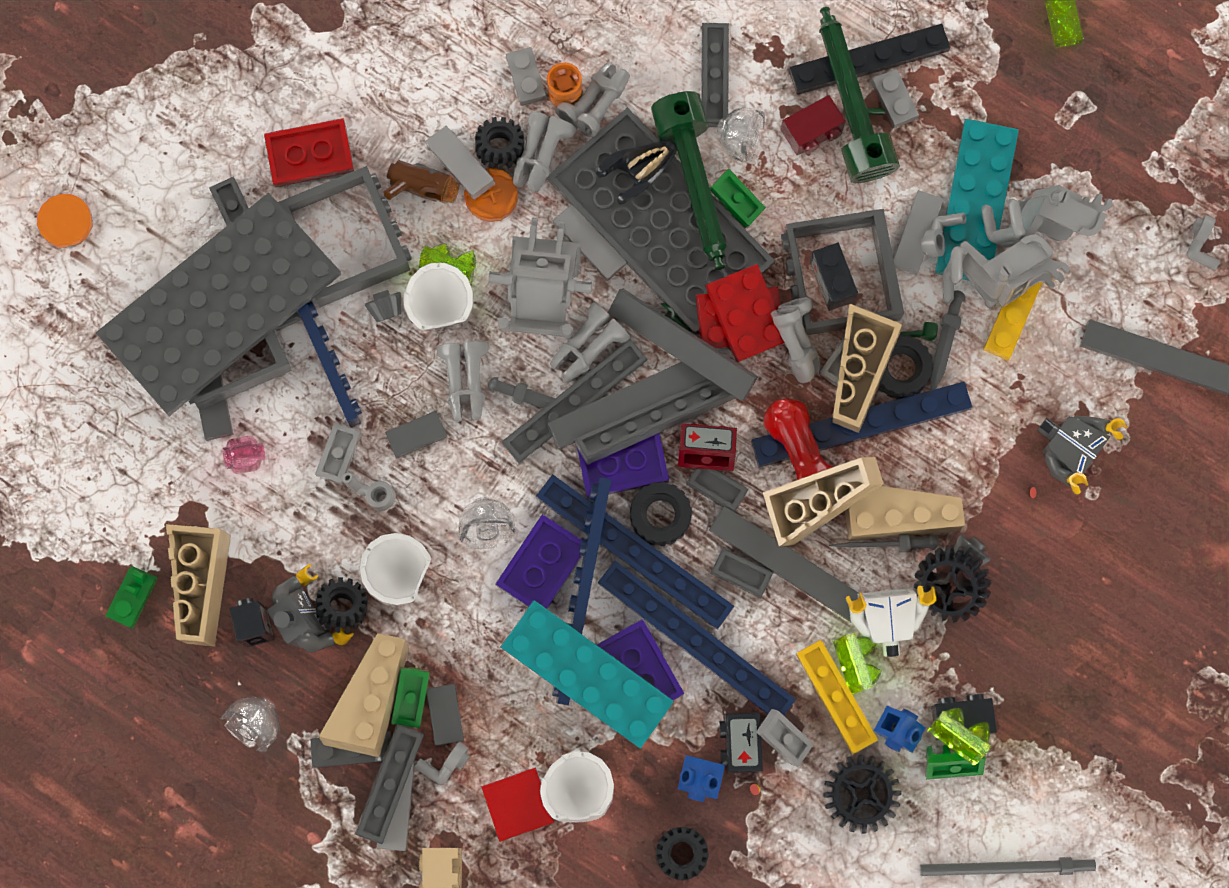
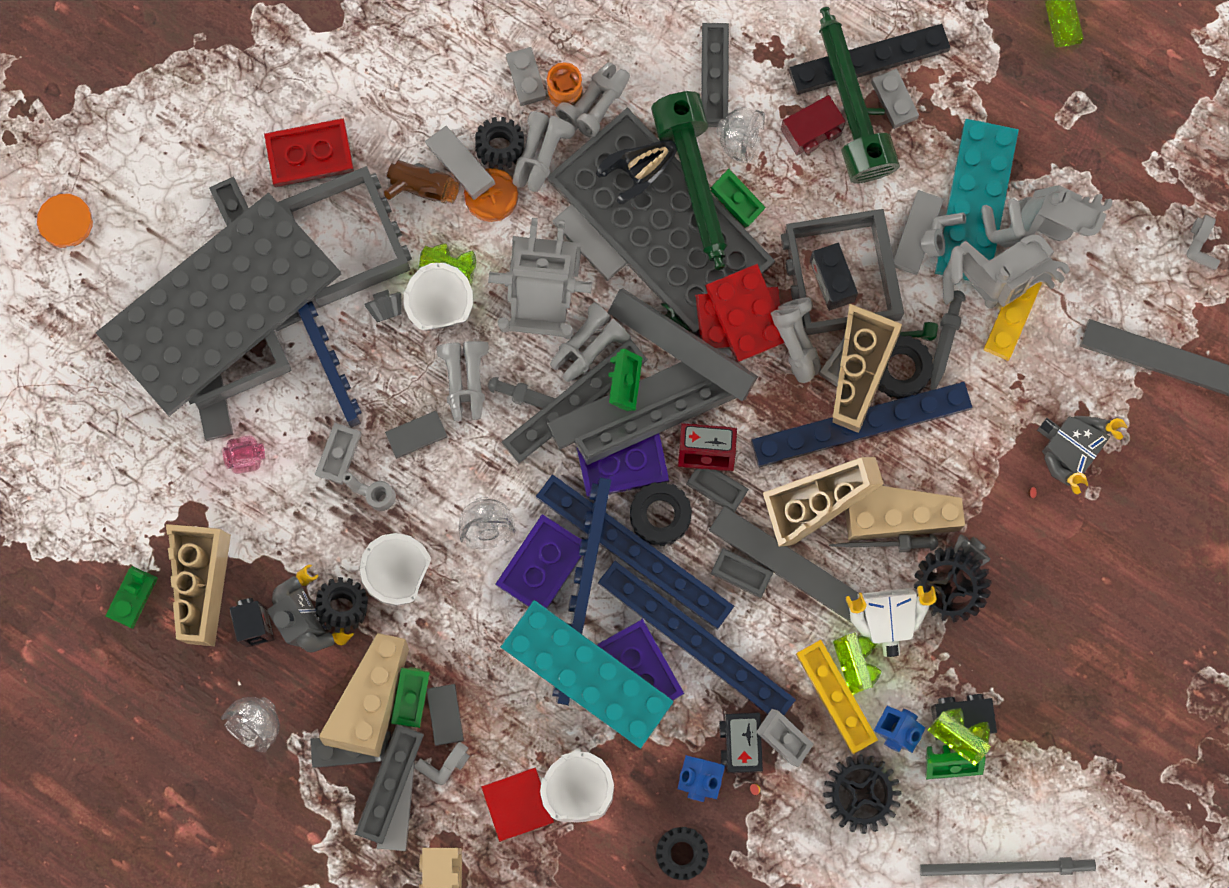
(625, 380): none -> green plate
(789, 424): red hair -> none

